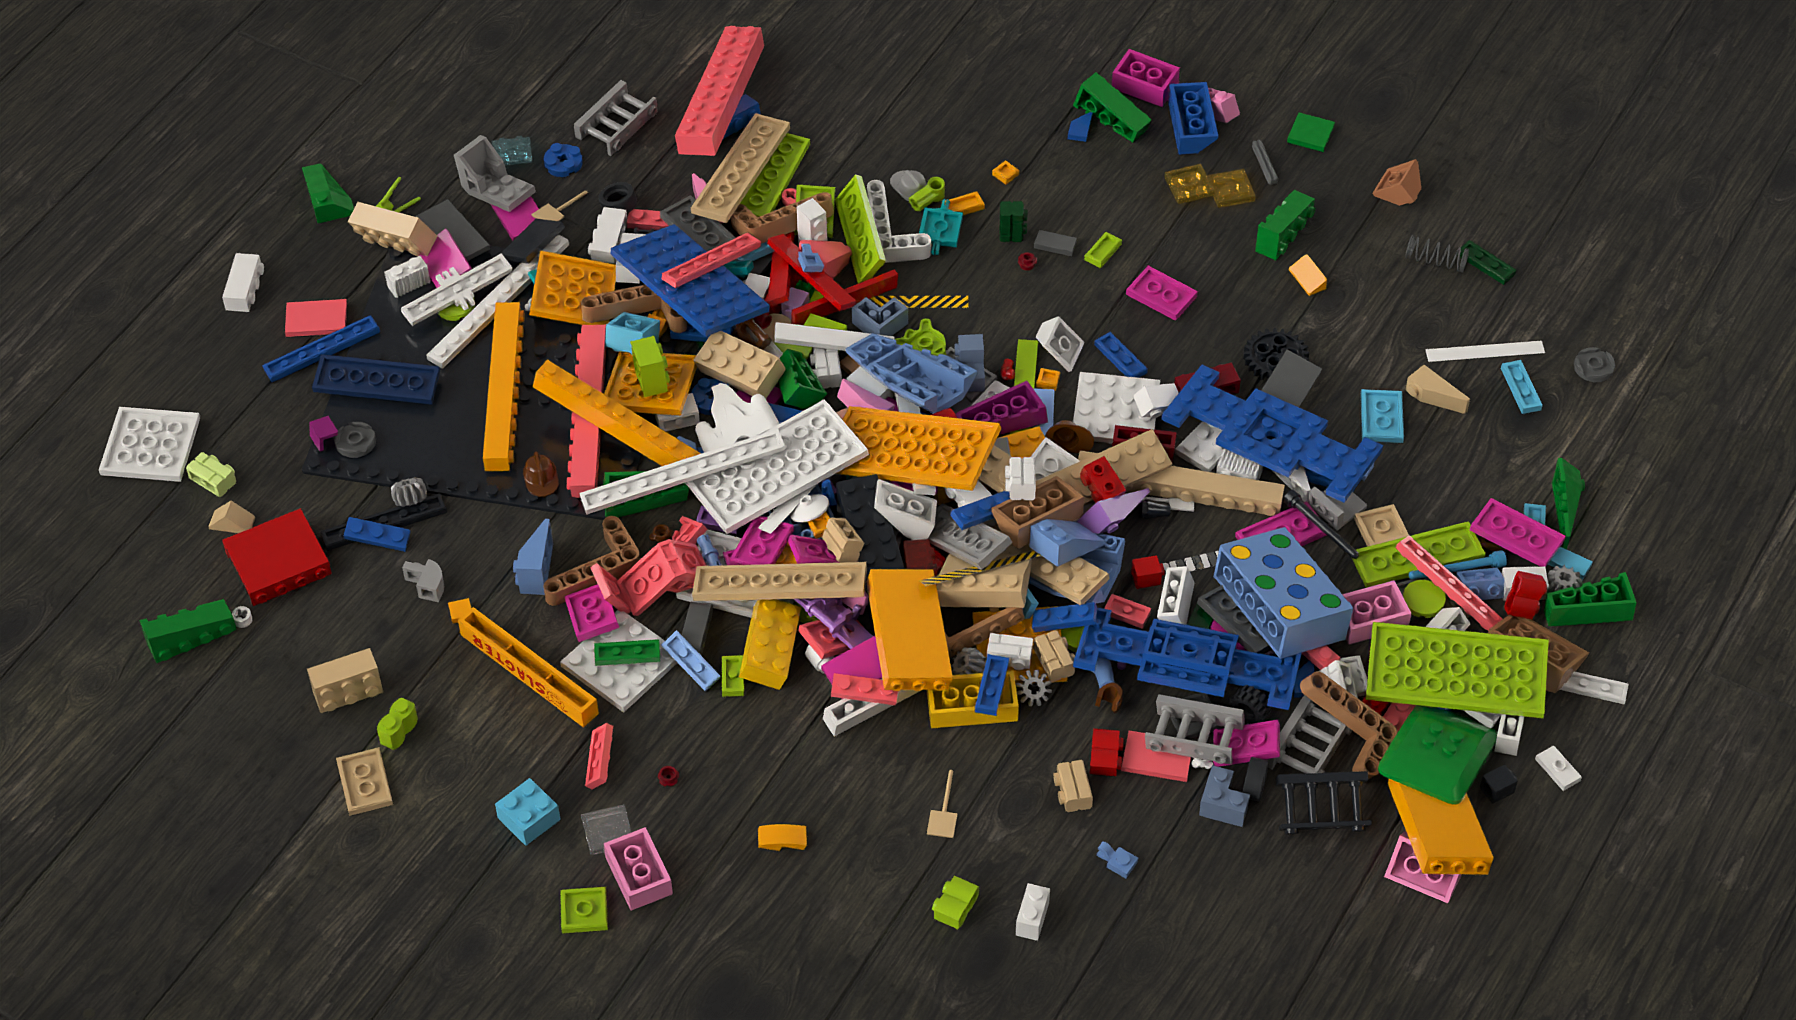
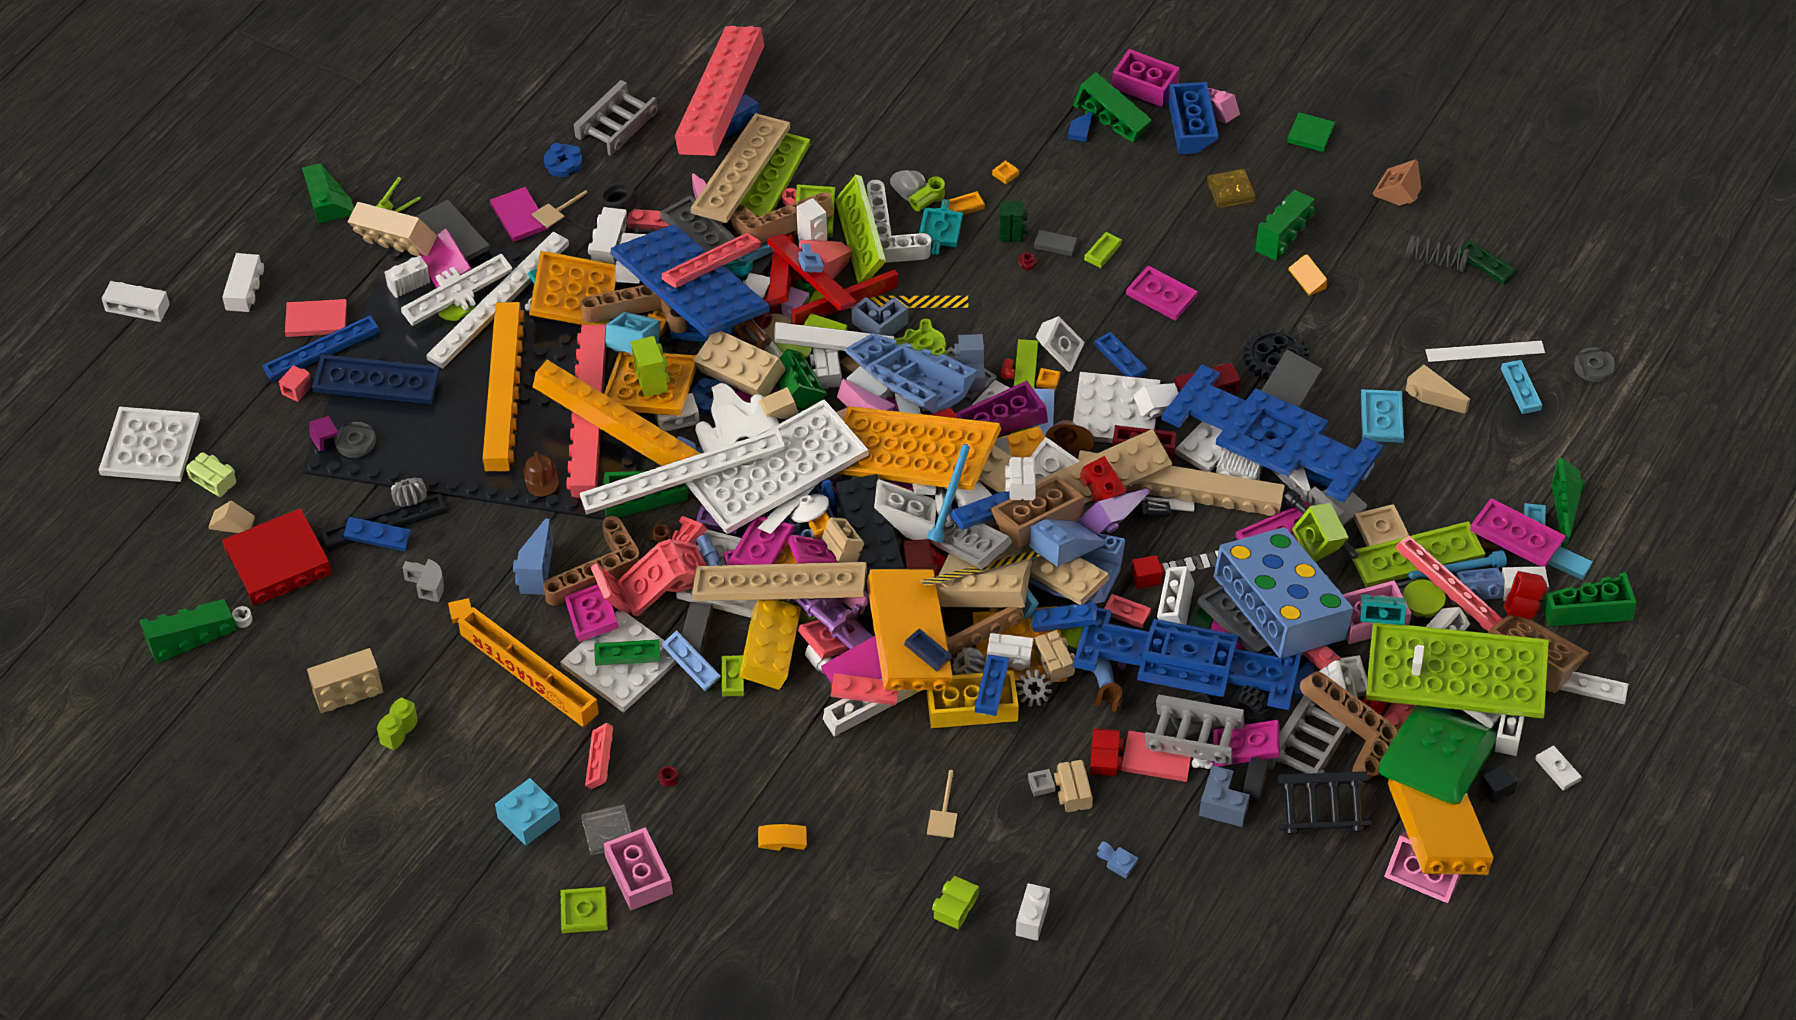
(135, 301): none -> white brick
(295, 383): none -> coral brick
(364, 781): tan tile -> none
(485, 176): light grey bracket -> none
(513, 150): clear light blue plate -> none
(532, 240): black tile -> none
(779, 405): none -> tan slope
(928, 649): none -> dark blue tile
(937, 532): none -> dark azure piece
(939, 497): none -> white tile
(1041, 782): none -> light grey plate
(1189, 183): clear yellow plate -> none
(1265, 162): dark grey axle -> none
(1320, 531): none -> lime slope
(1383, 609): none -> teal brick
(1417, 660): none -> white tile
(1563, 578): light grey gear -> none

